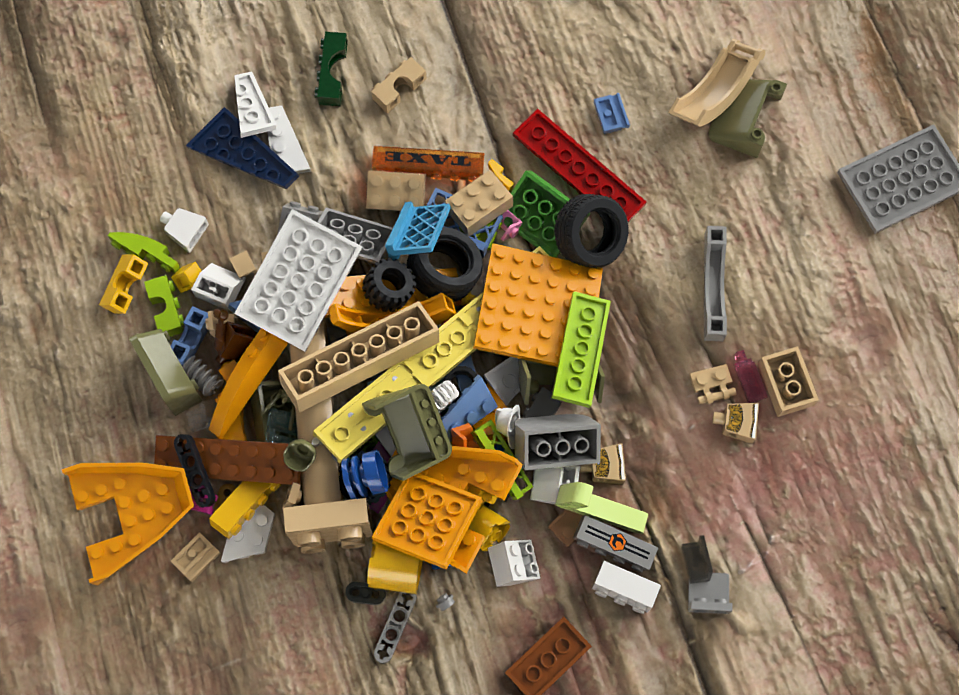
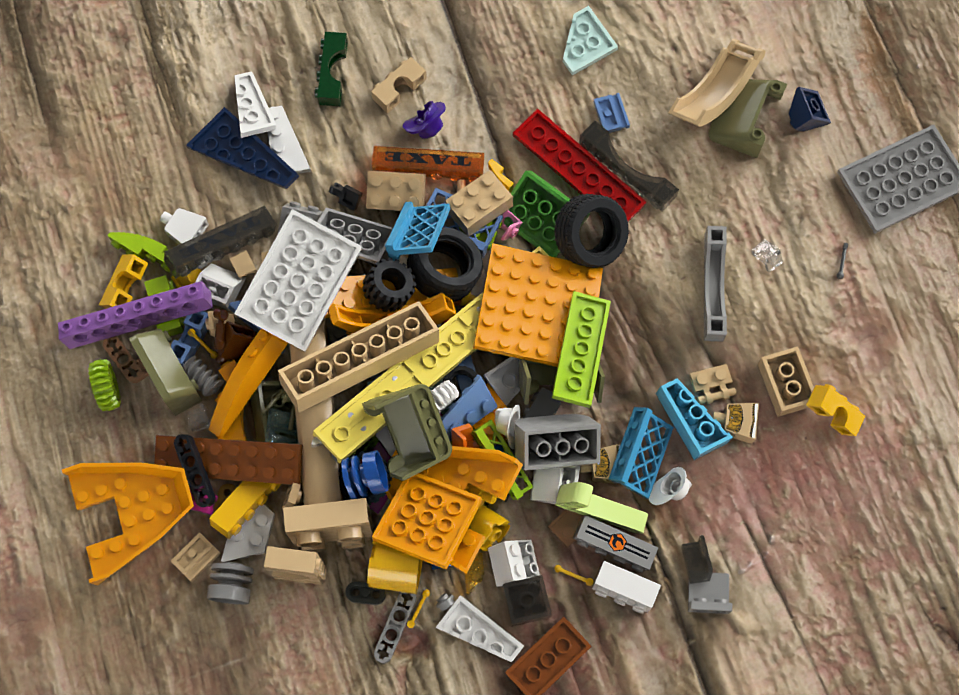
(104, 385): none -> lime gear
(135, 315): none -> medium lavender brick
(137, 366): none -> medium nougat beam
(191, 332): none -> yellow hinge
(219, 242): none -> clear smoke brick
(230, 583): none -> light grey wheel
(295, 565): none -> tan arch
(303, 455): olive hair -> none
(347, 195): none -> black plate
(411, 623): none -> yellow hinge
(426, 122): none -> dark purple hat
(474, 574): none -> clear yellow slope
(475, 627): none -> white wing
(527, 600): none -> clear smoke brick
(586, 41): none -> light aqua plate
(589, 581): none -> yellow hinge
(631, 446): none -> dark azure fence
(655, 189): none -> clear smoke arch
(671, 486): none -> white piece
(691, 420): none -> medium azure wedge
(749, 378): clear pink hinge -> none
(768, 254): none -> clear bracket
(807, 110): none -> dark blue slope
(827, 401): none -> yellow arch
(840, 275): none -> dark grey hinge

